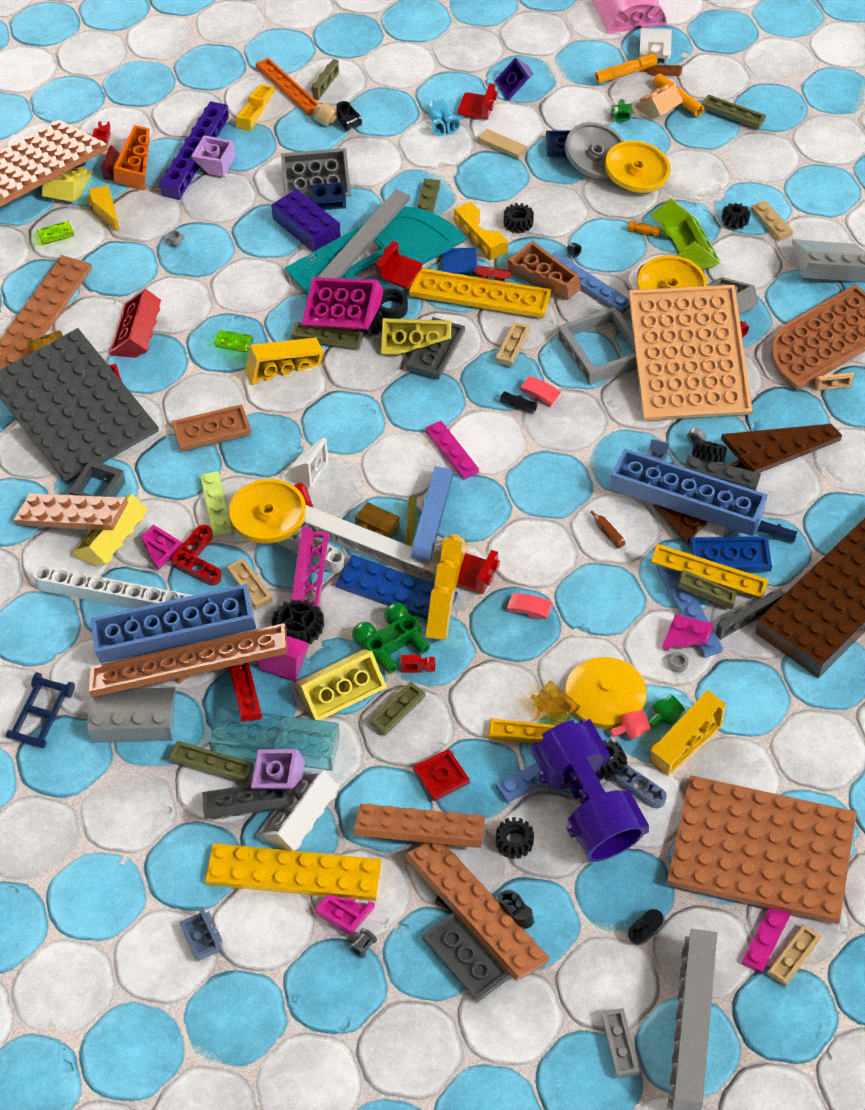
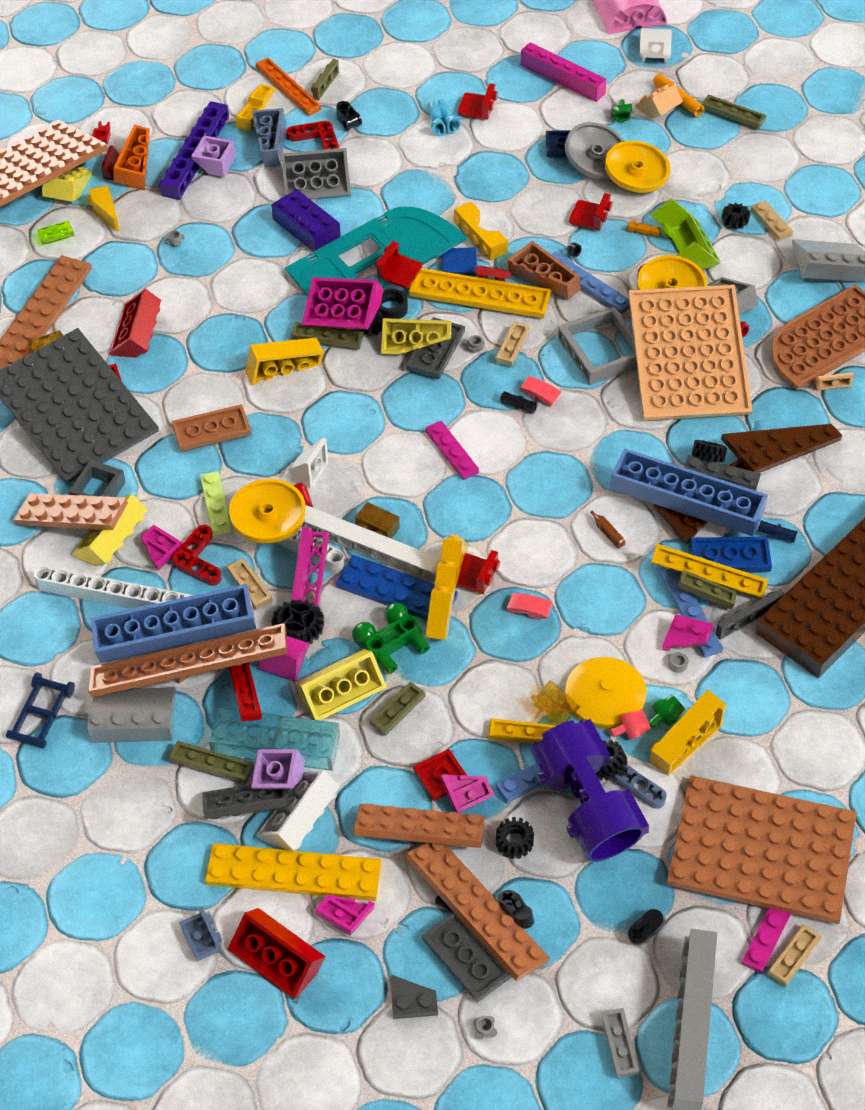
(233, 341): clear neon green plate -> none
(271, 132): none -> sand blue wedge
(275, 952): none -> red slope
(294, 133): none -> red beam
(325, 114): tan head -> none
(328, 199): dark blue brick -> none
(362, 942): dark grey bush -> none
(366, 235): light grey tile -> none
(411, 521): clear yellow tile -> none
(412, 999): none -> dark grey wing
(415, 664): red plate -> none
(429, 194): olive plate -> none
(432, 514): medium blue beam -> none
(466, 790): none -> dark pink wing
(475, 343): none -> light grey plate
(487, 1021): none -> light grey plate
(502, 143): tan tile -> none
(513, 77): dark purple slope -> none
(518, 224): black tyre -> none
(563, 72): none -> dark pink brick
(591, 214): none -> red bracket
(626, 68): light orange piece -> none
(658, 449): sand blue bracket -> none
(666, 70): dark orange piece -> none
(696, 434): light grey tile -> none

